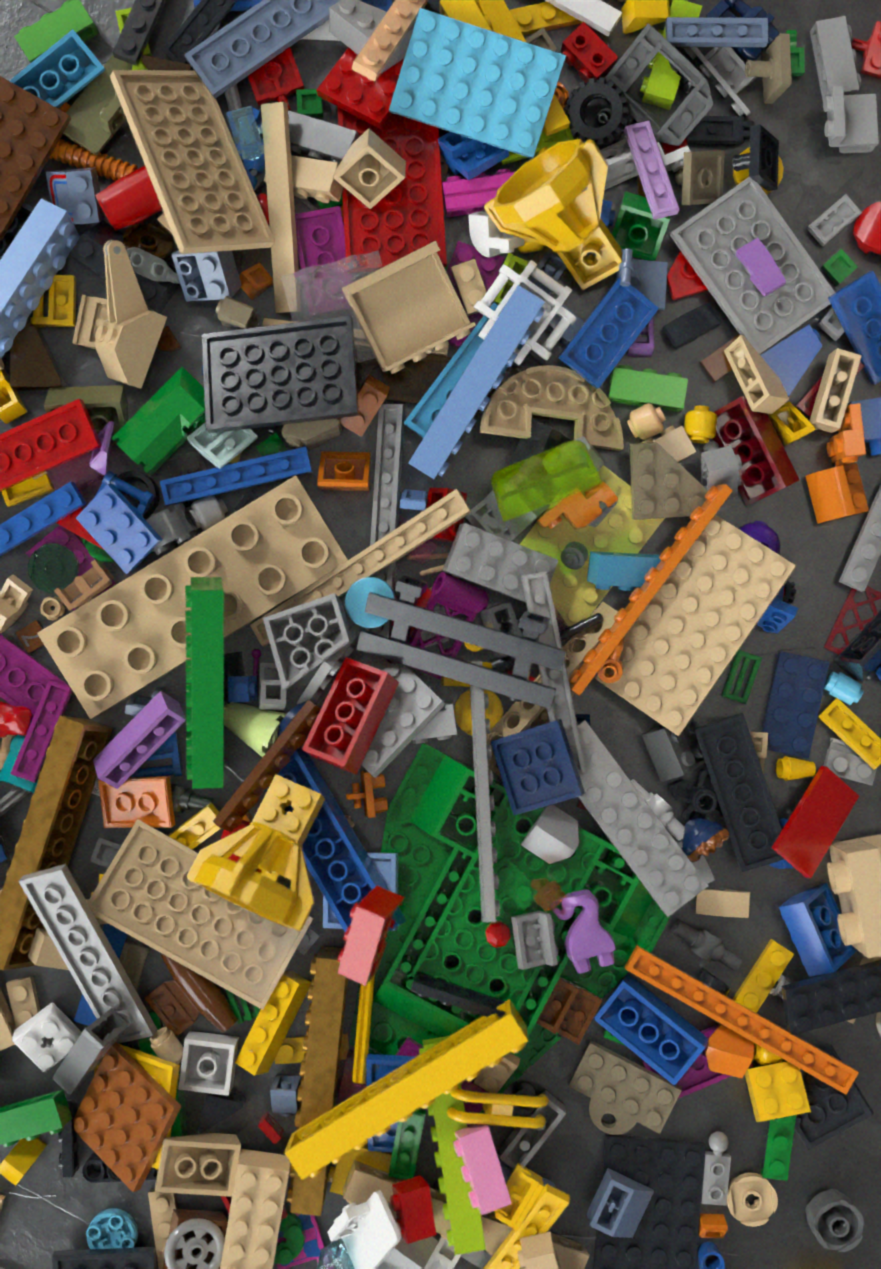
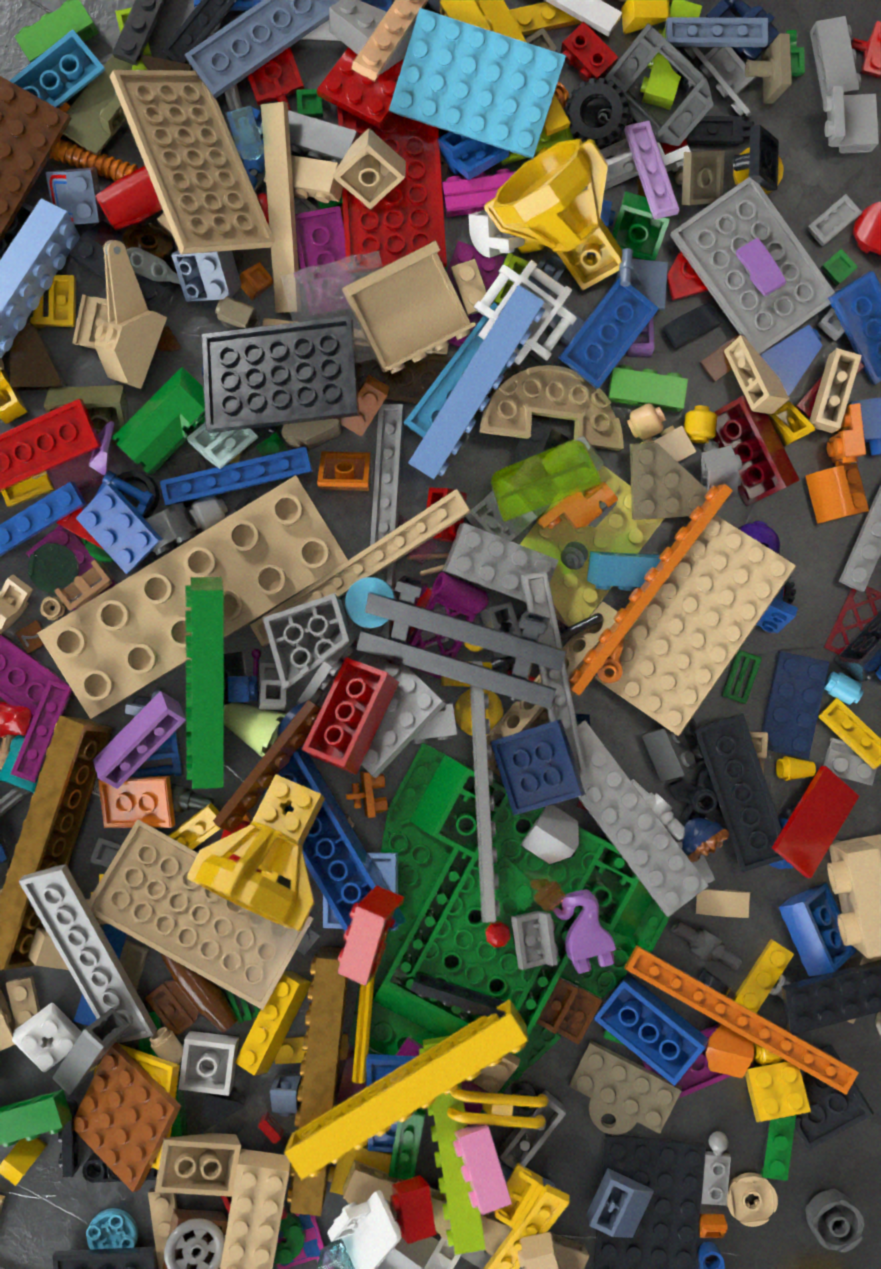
(413, 499): medium blue tile -> none

